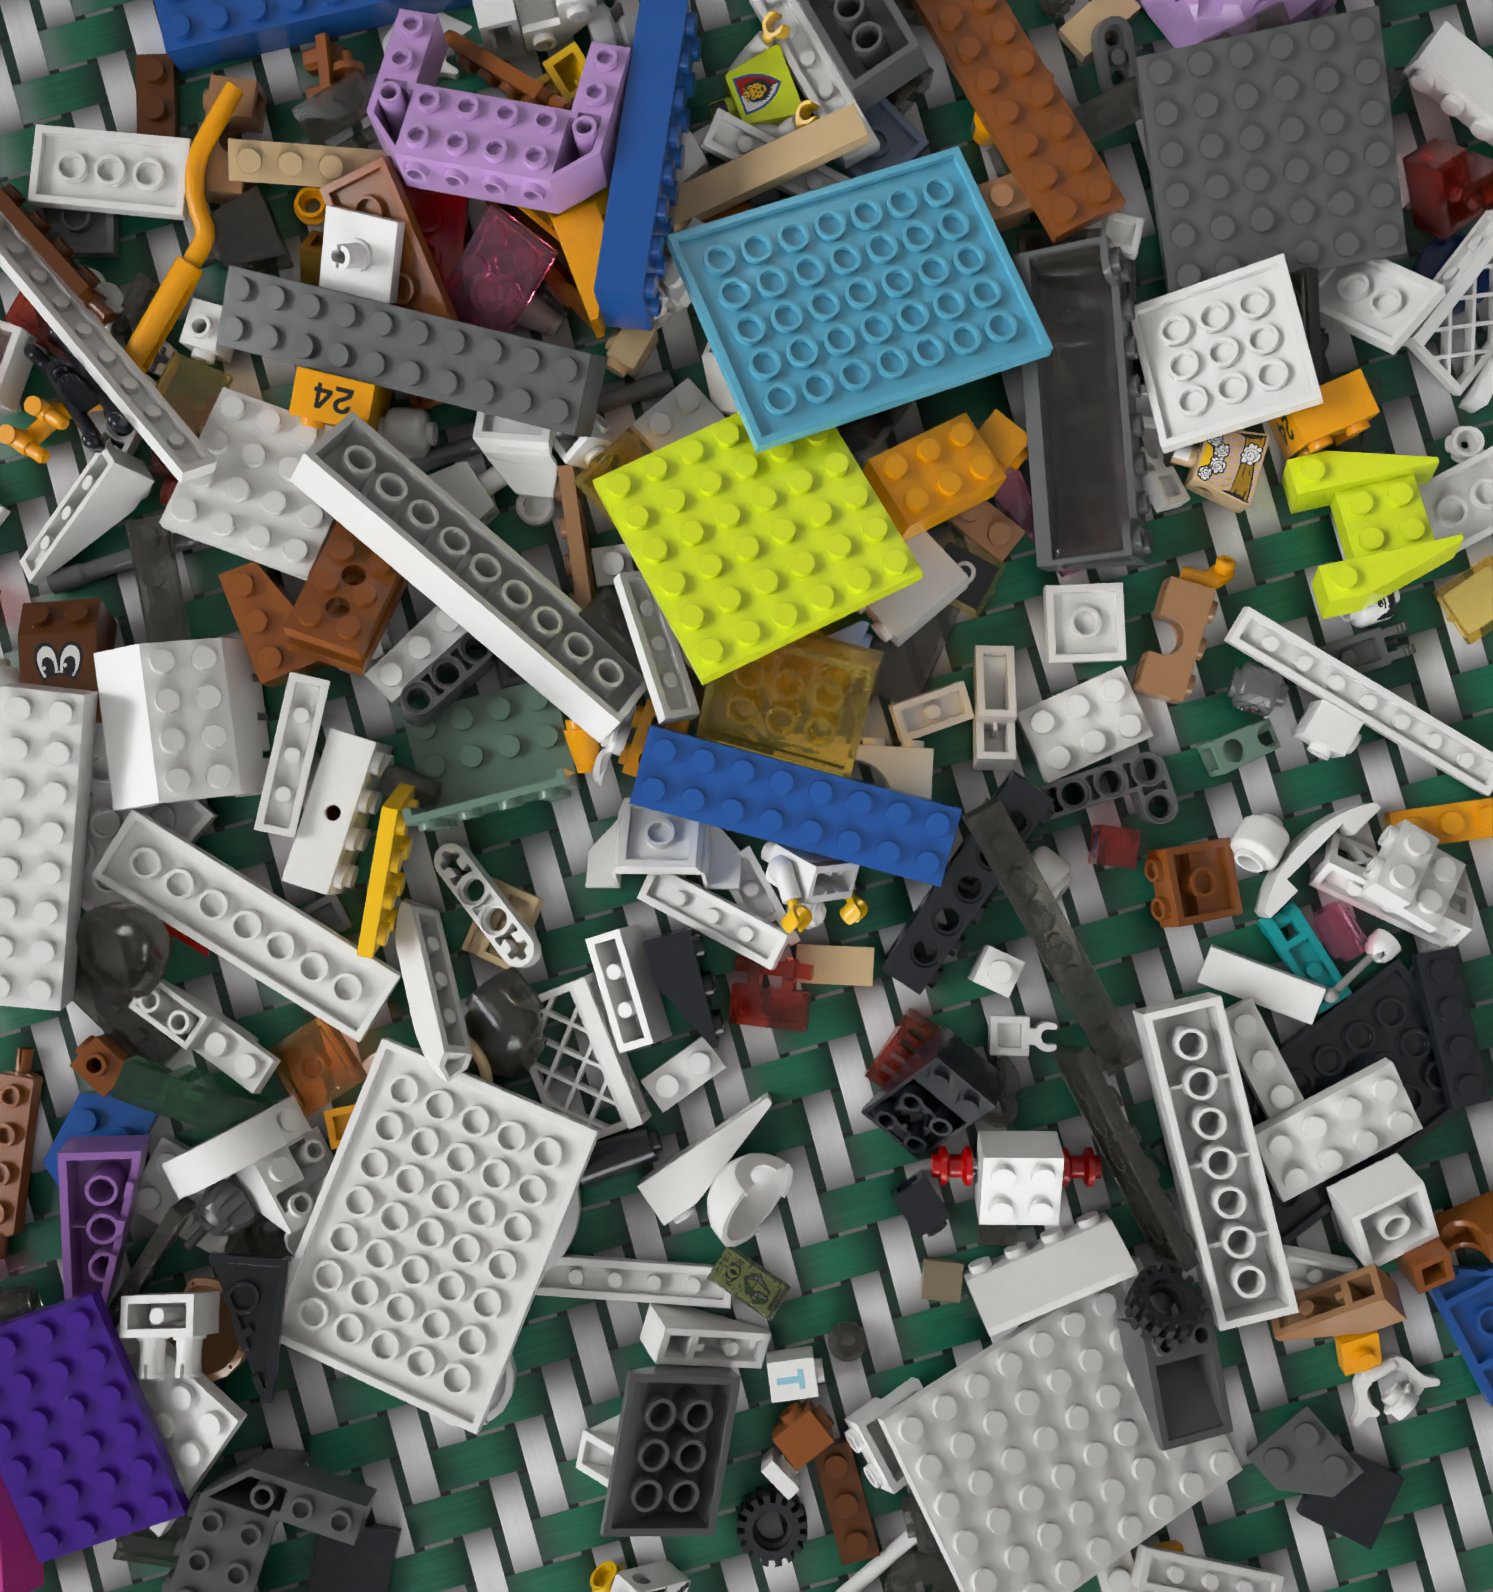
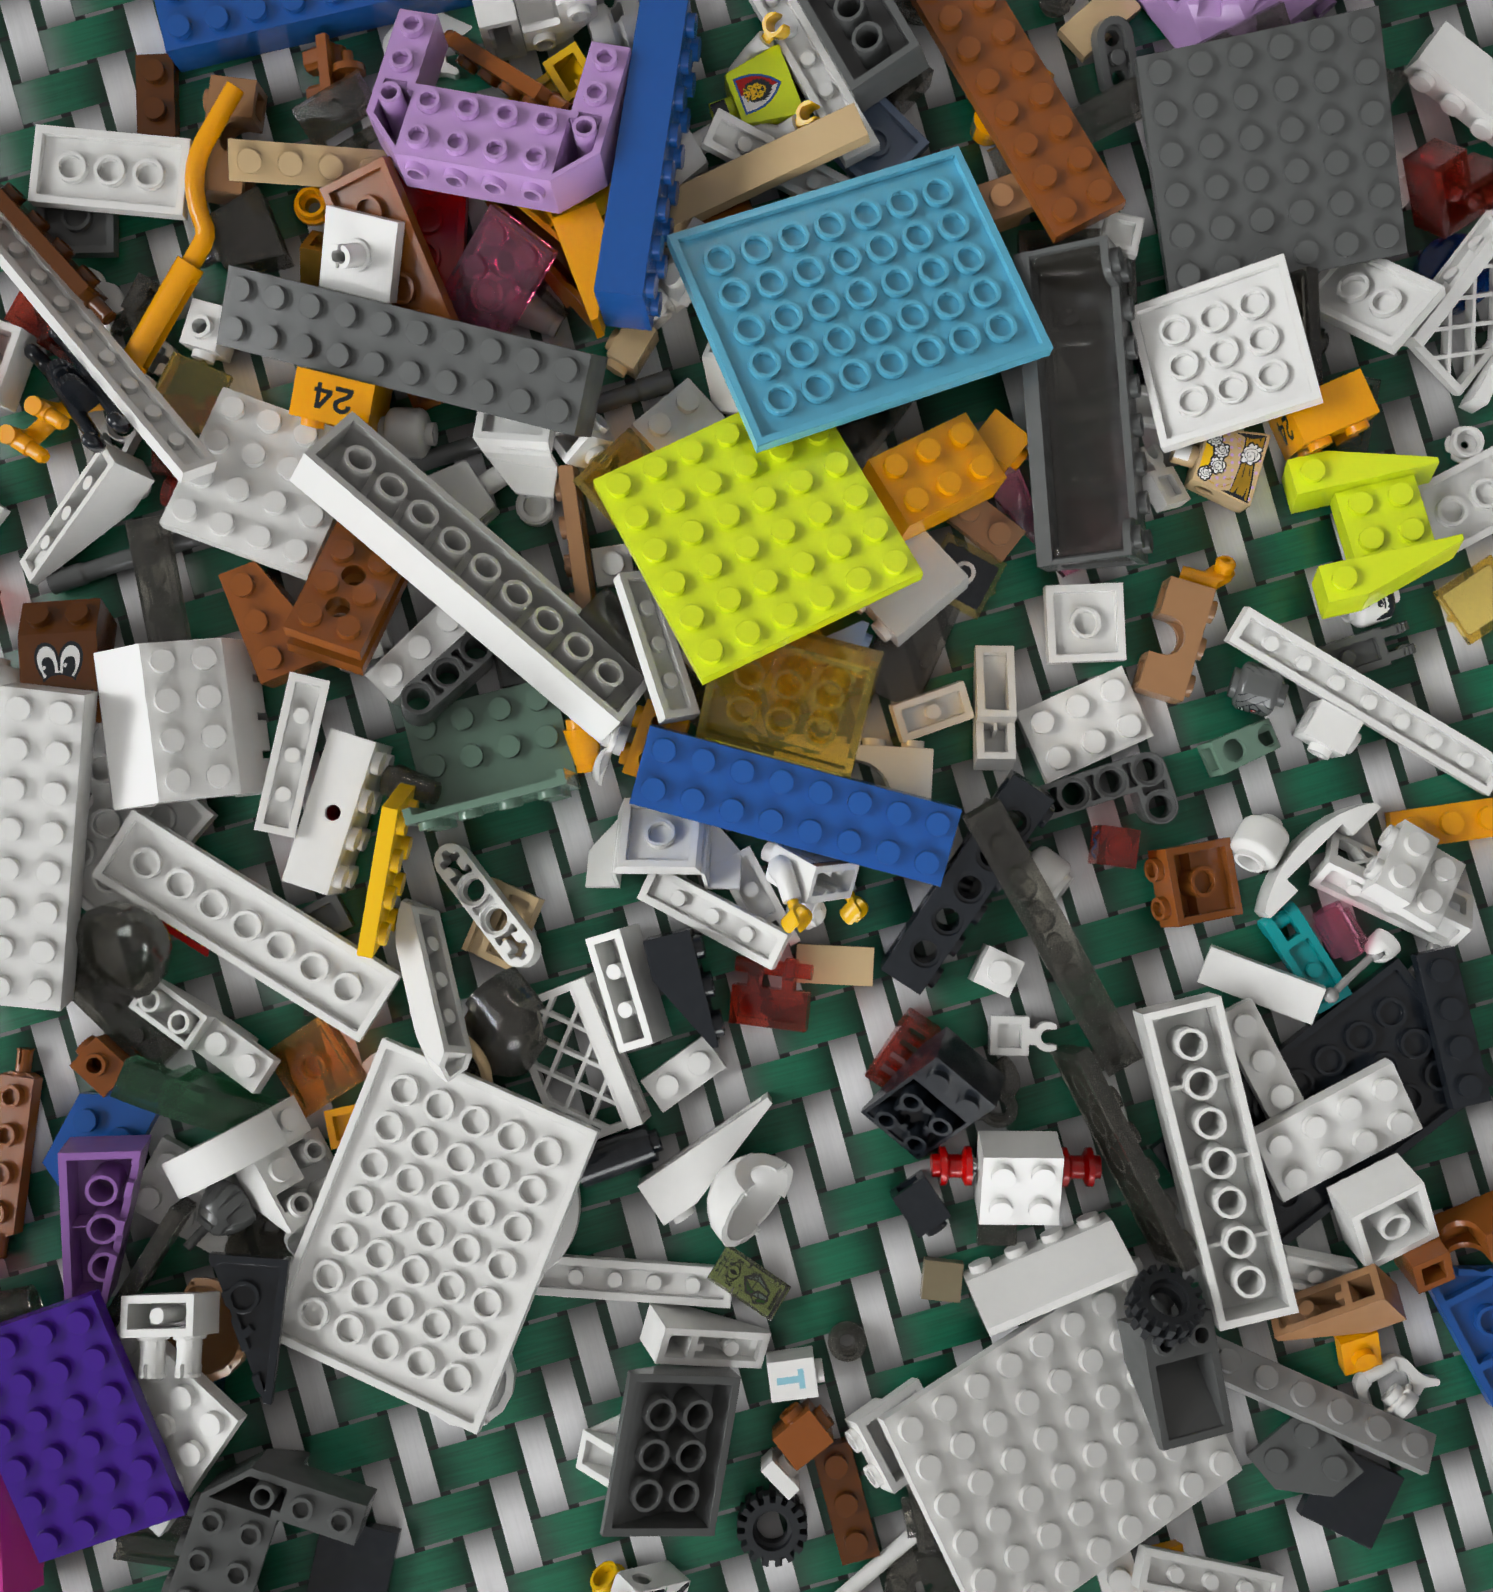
(1326, 1408): none -> light grey plate

